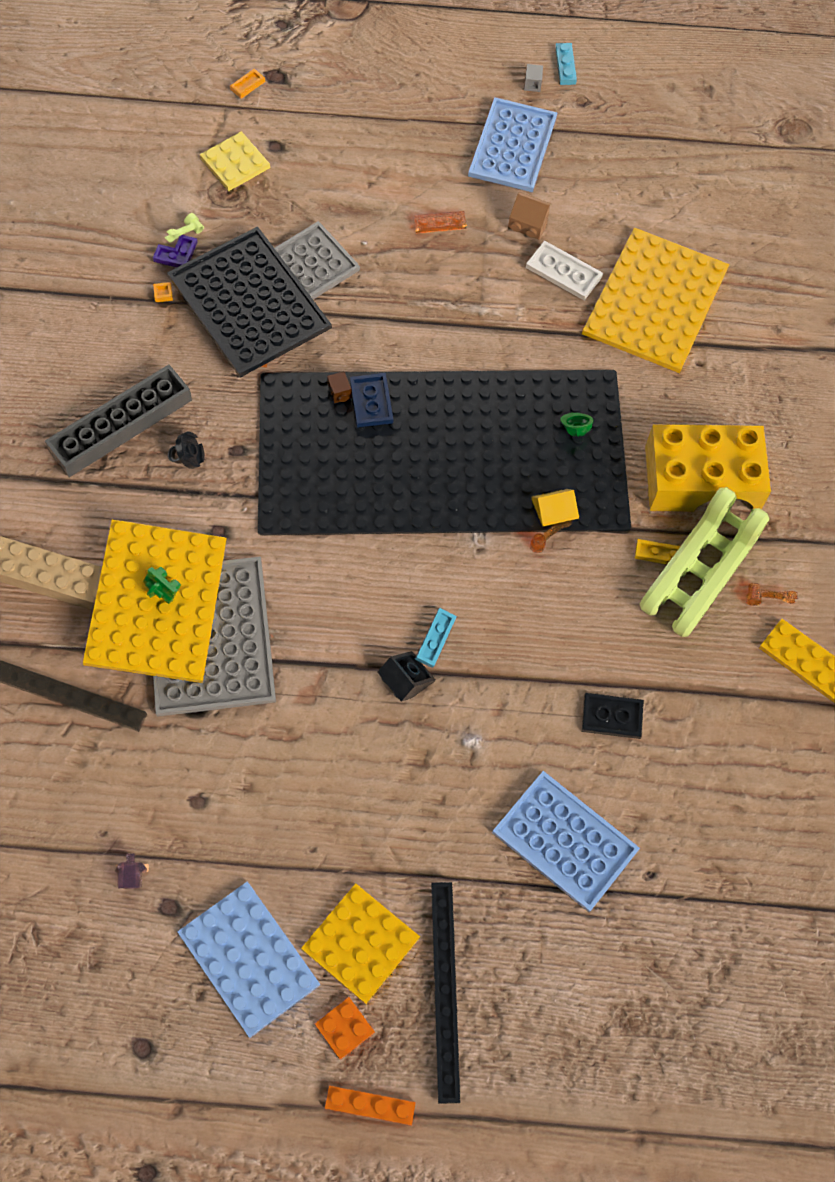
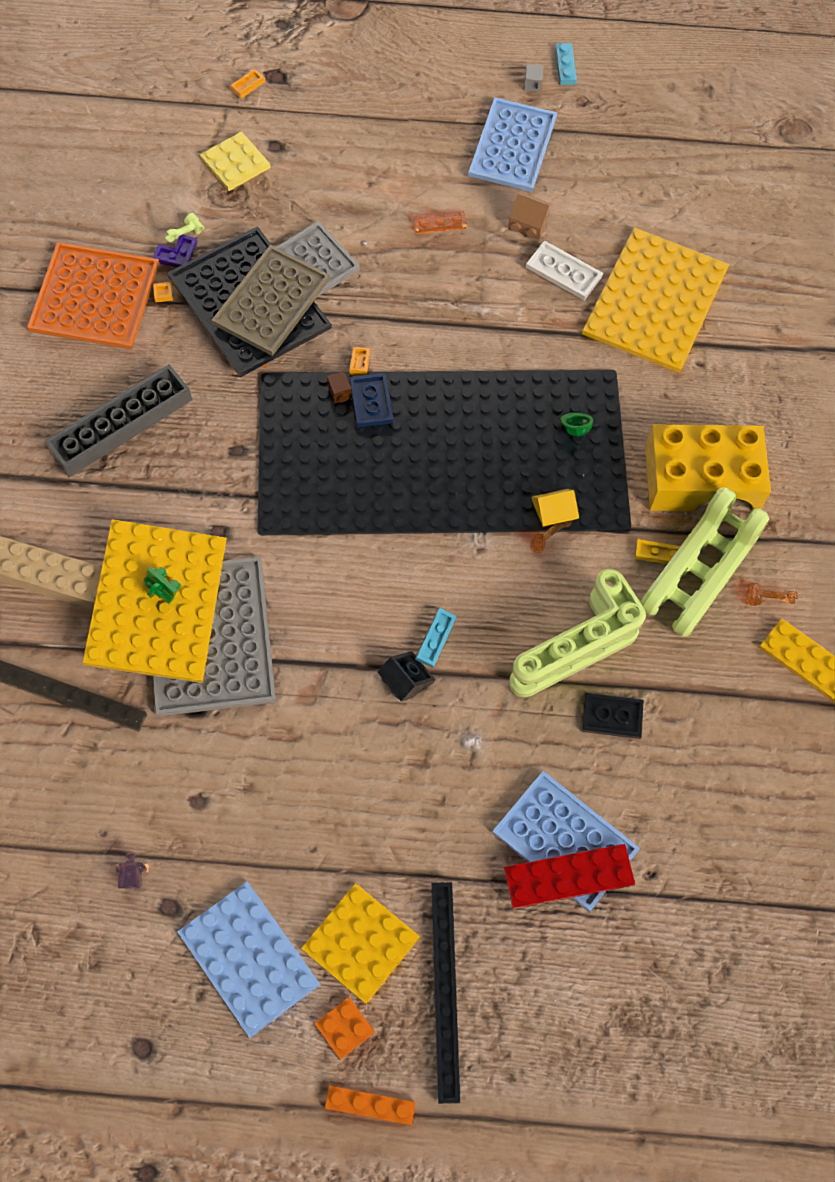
(93, 295): none -> orange plate
(188, 451): black tile -> none
(271, 300): none -> dark tan plate
(359, 361): none -> light orange plate
(569, 876): none -> red plate
(585, 643): none -> yellowish green beam

